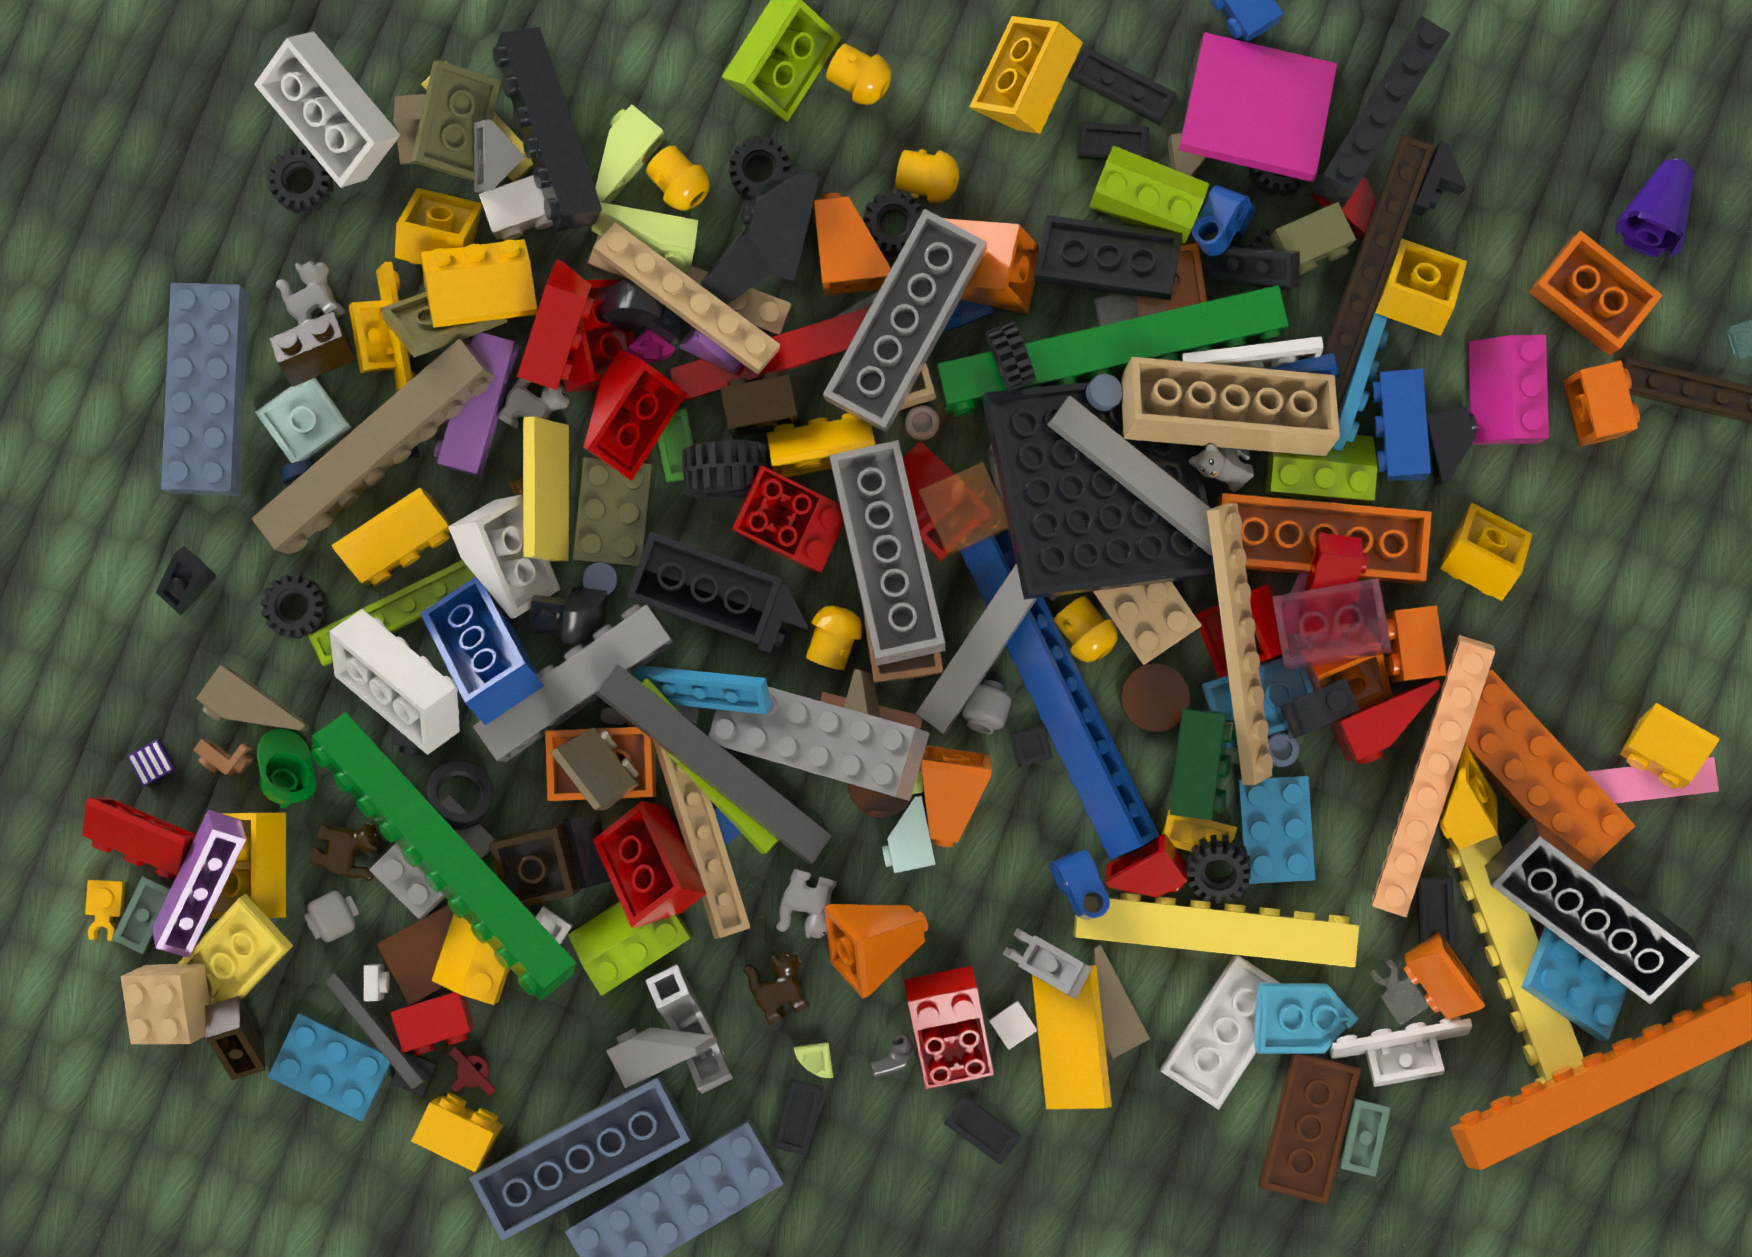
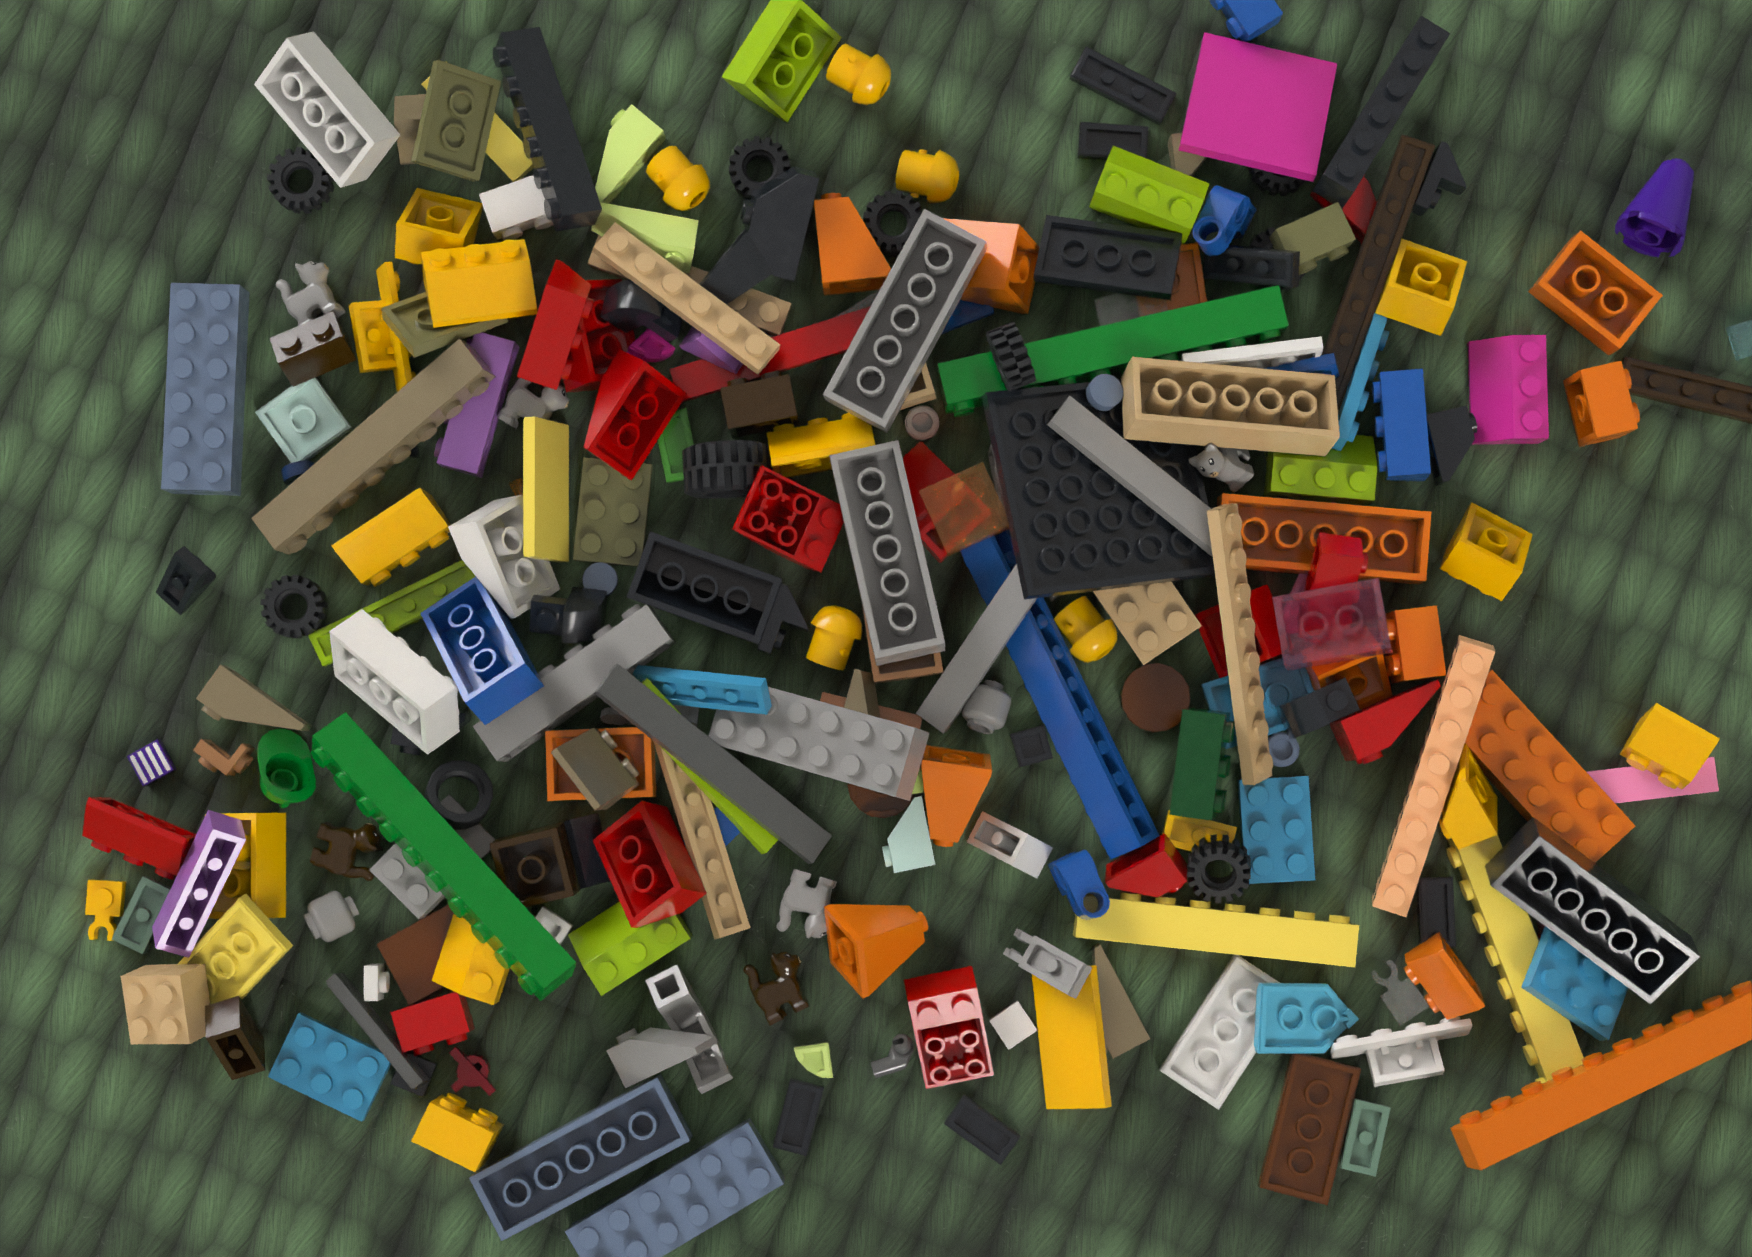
(493, 156): light grey slope -> none
(1009, 844): none -> white slope
(1026, 73): yellow slope -> none

